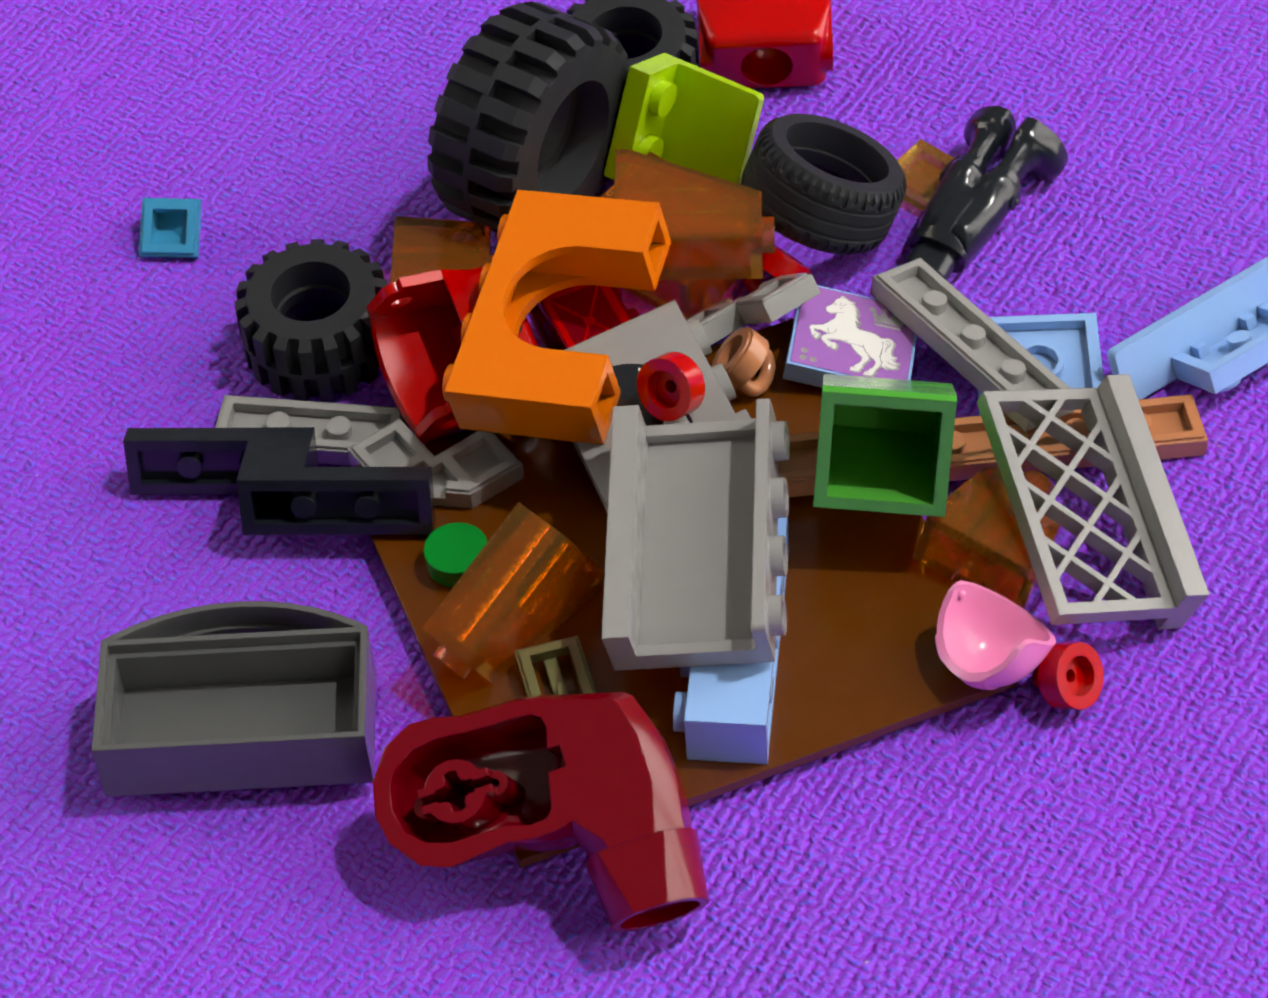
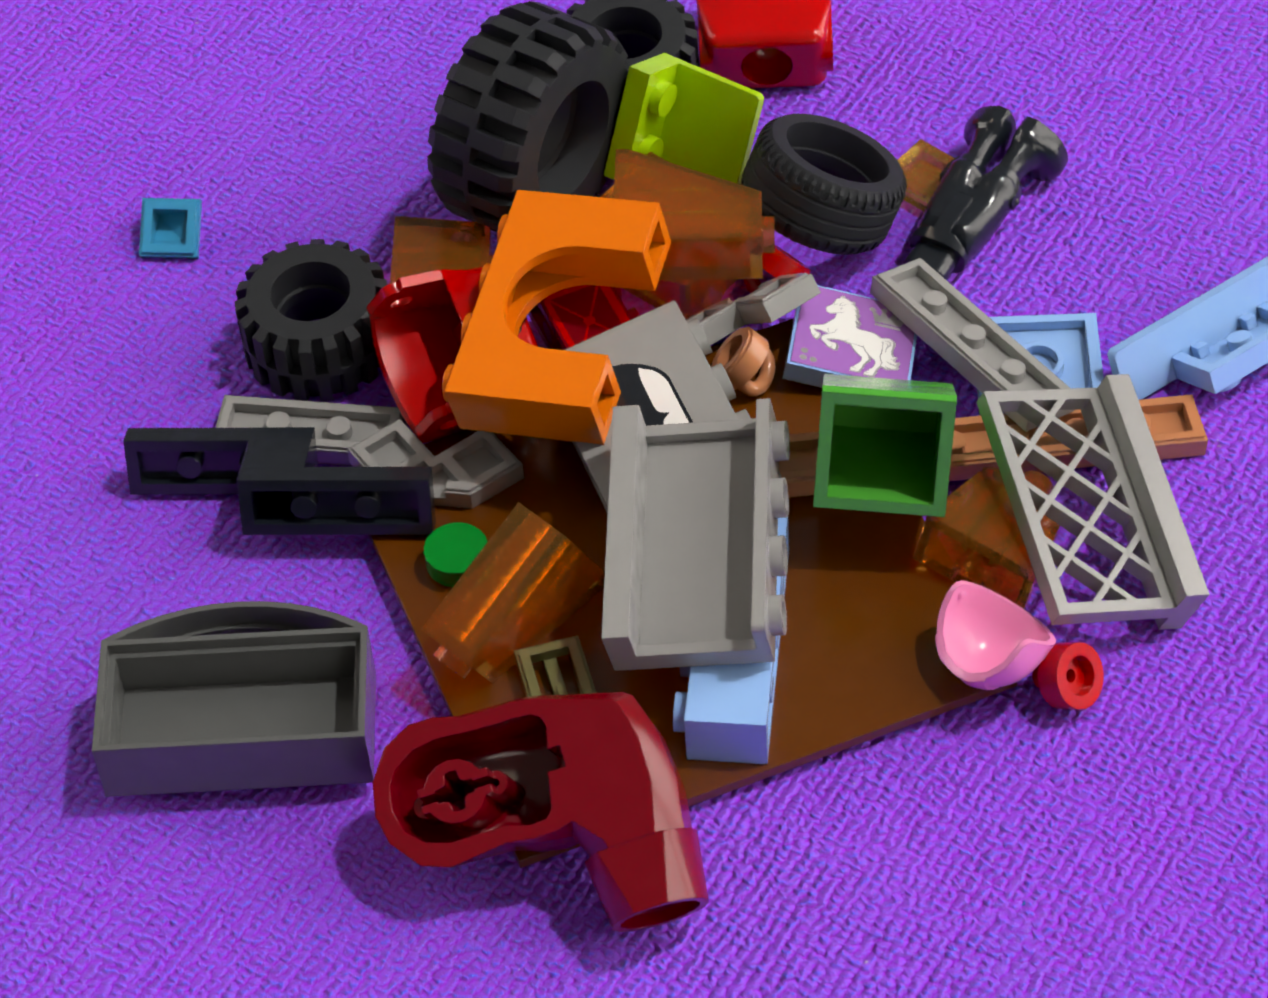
(670, 386): red tile -> none

